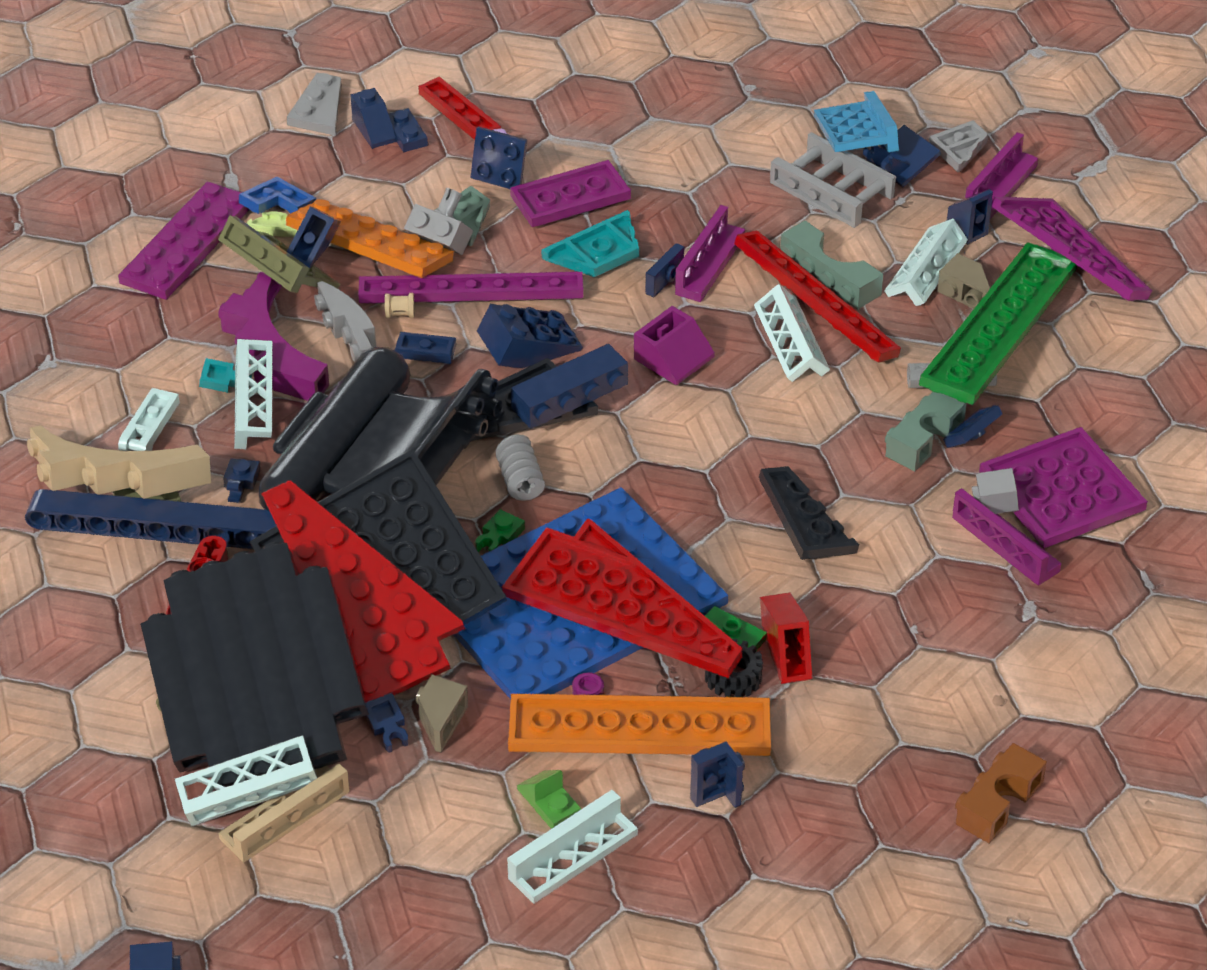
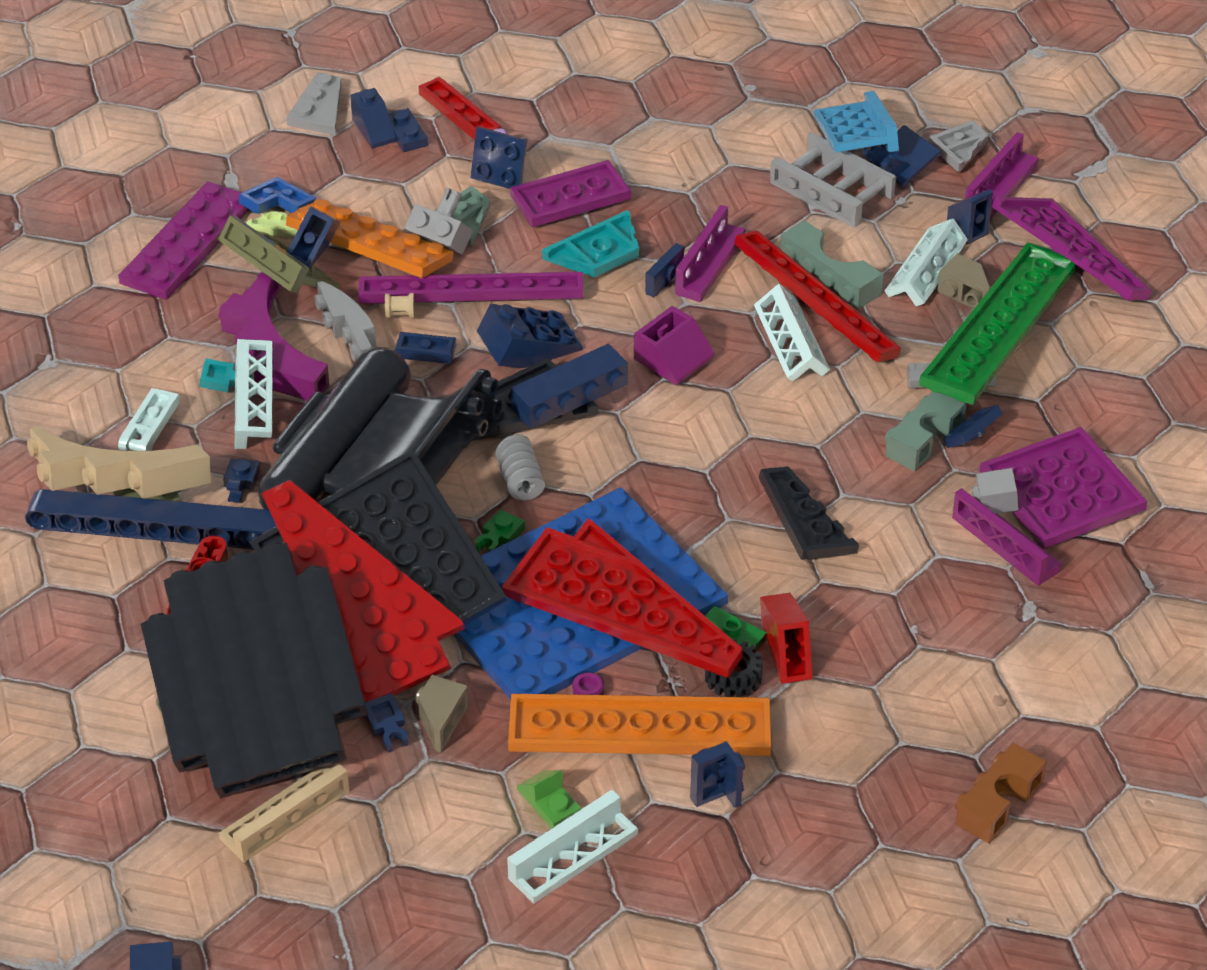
(248, 792): light aqua fence -> none

